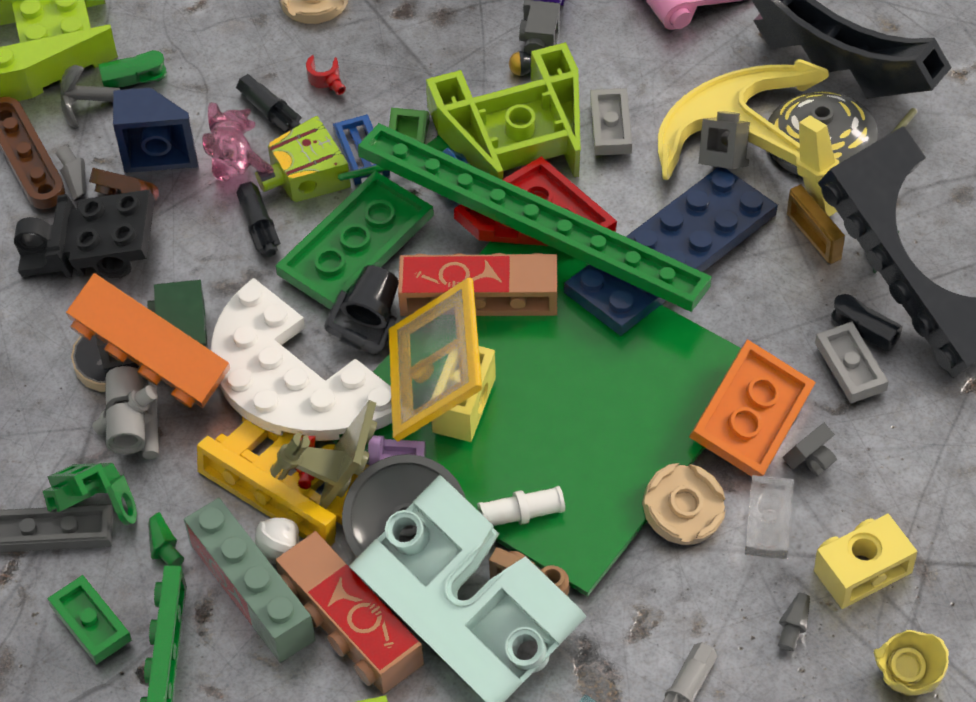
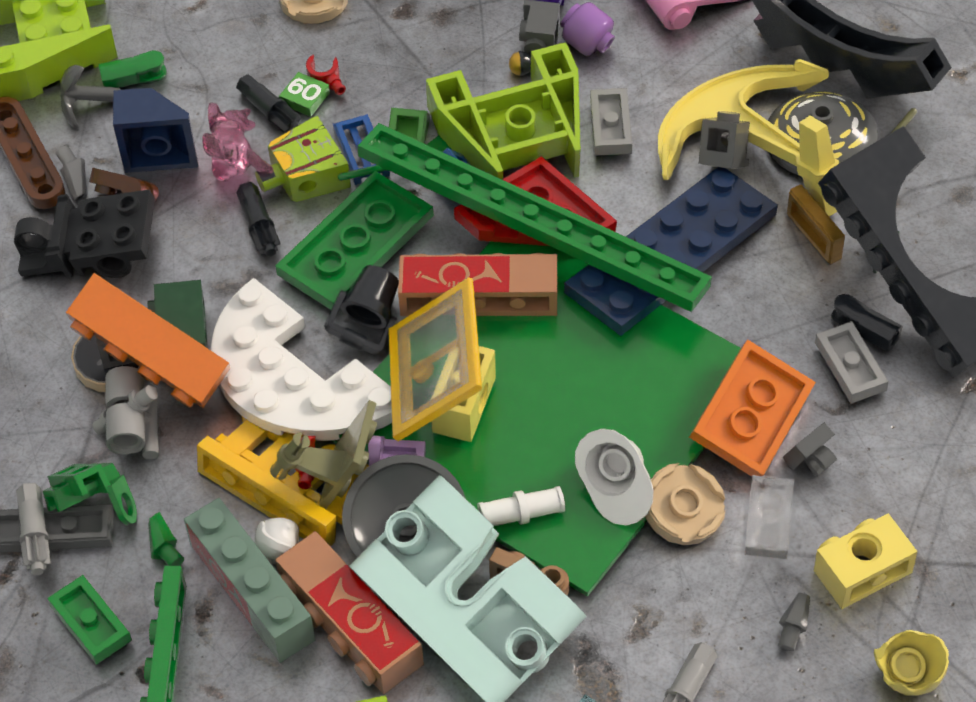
(33, 529): none -> light grey piece
(305, 94): none -> bright green tile
(587, 29): none -> medium lavender head
(614, 476): none -> white piece

